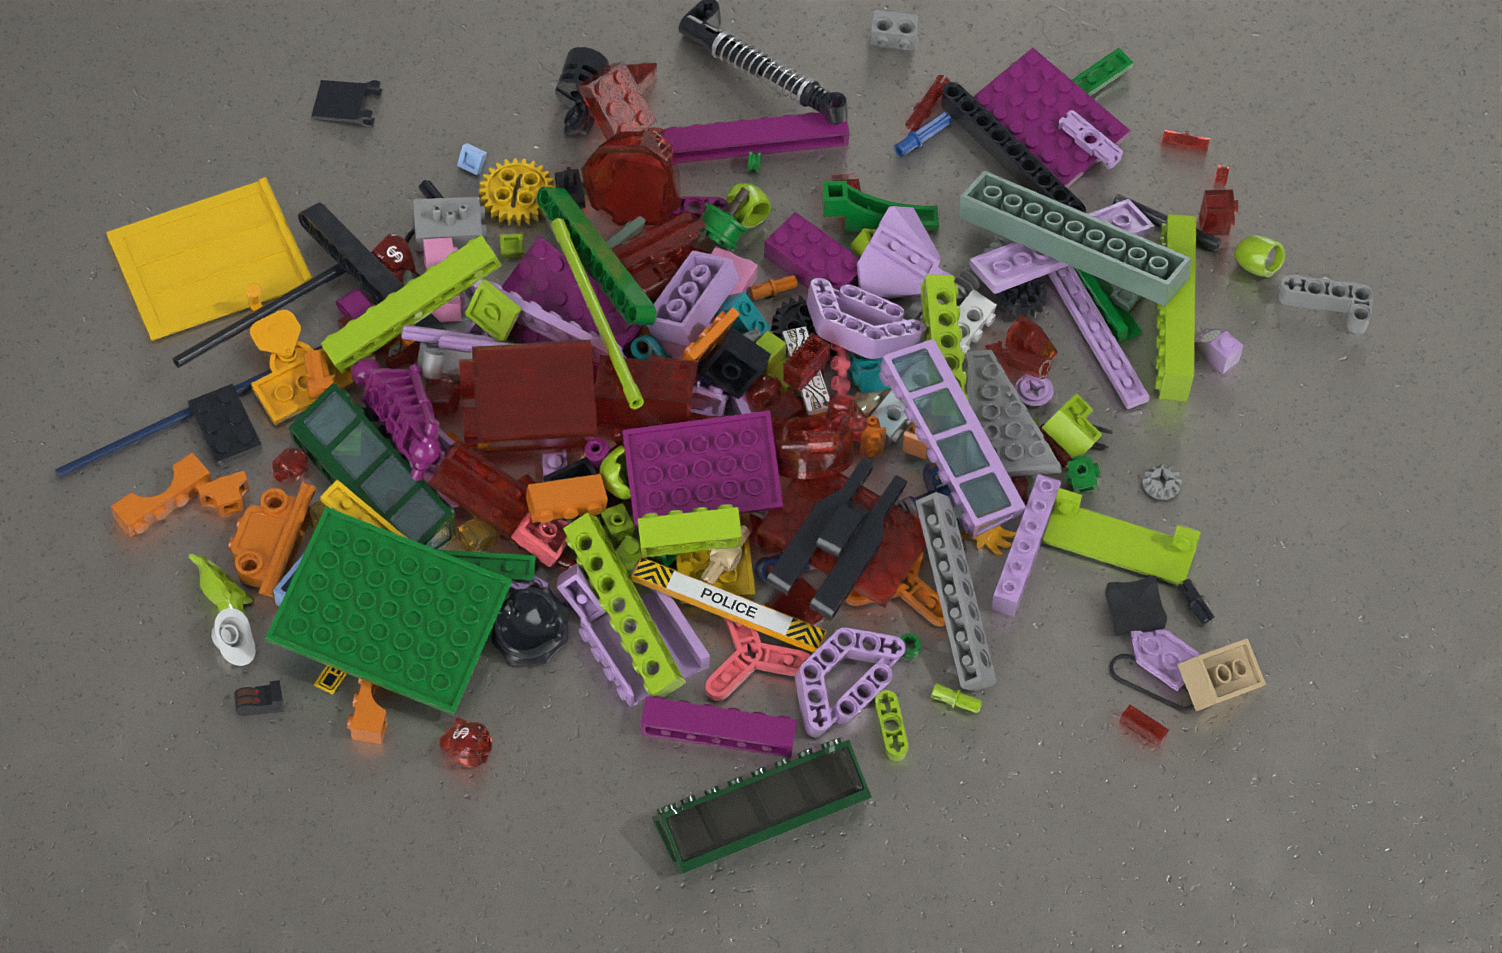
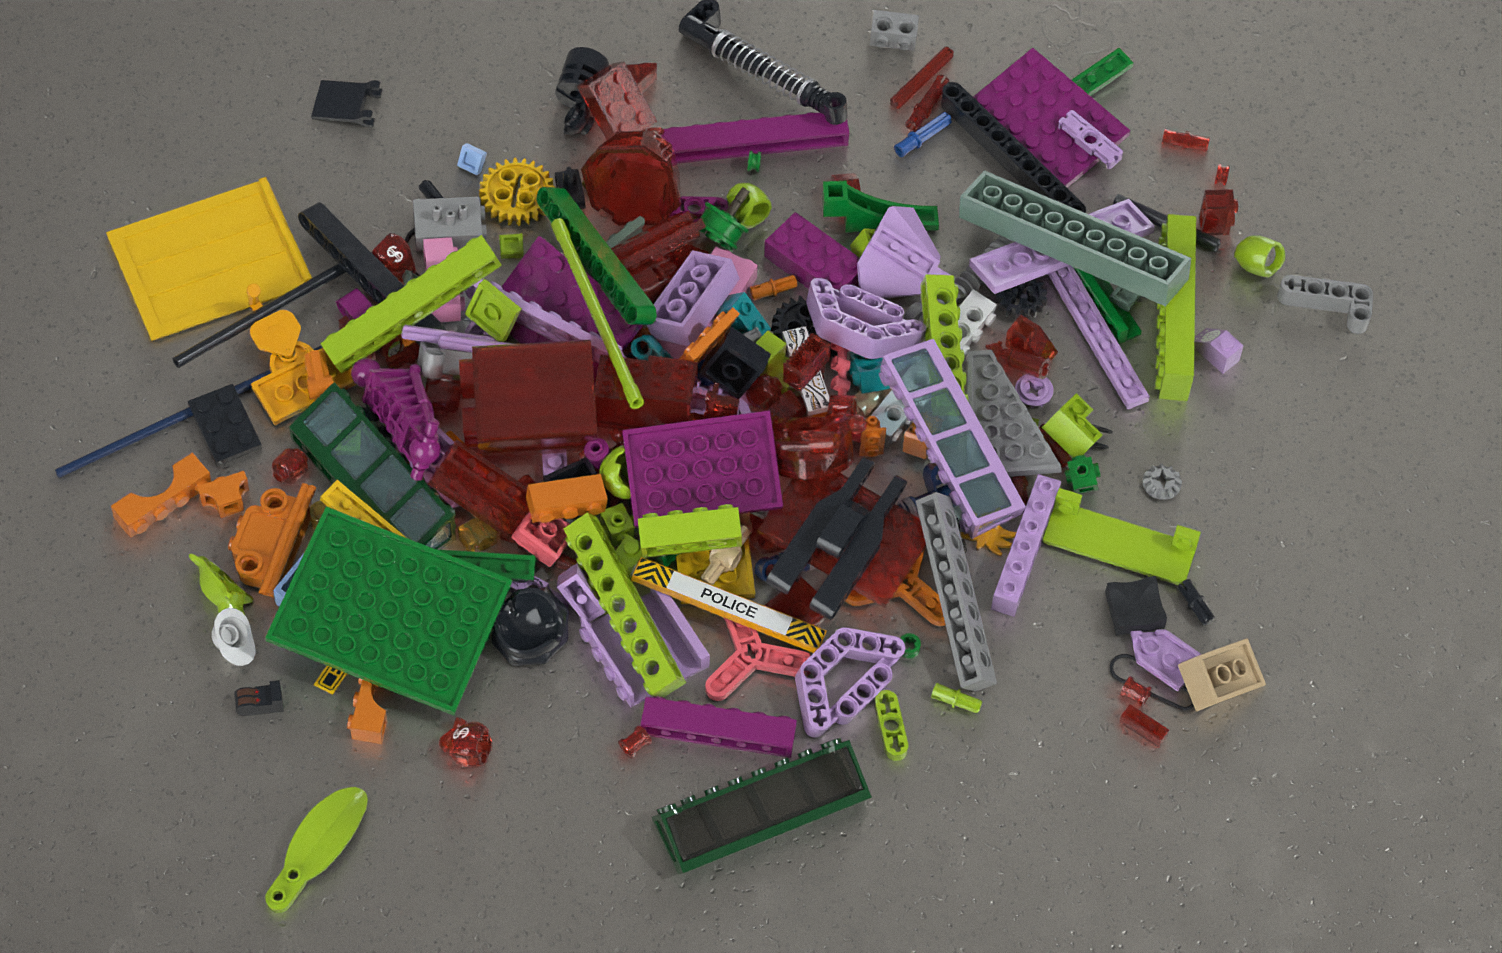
(317, 843): none -> lime plant
(635, 741): none -> clear red bush
(720, 405): none -> clear red bracket
(921, 77): none -> clear red axle
(1136, 691): none -> clear red bush

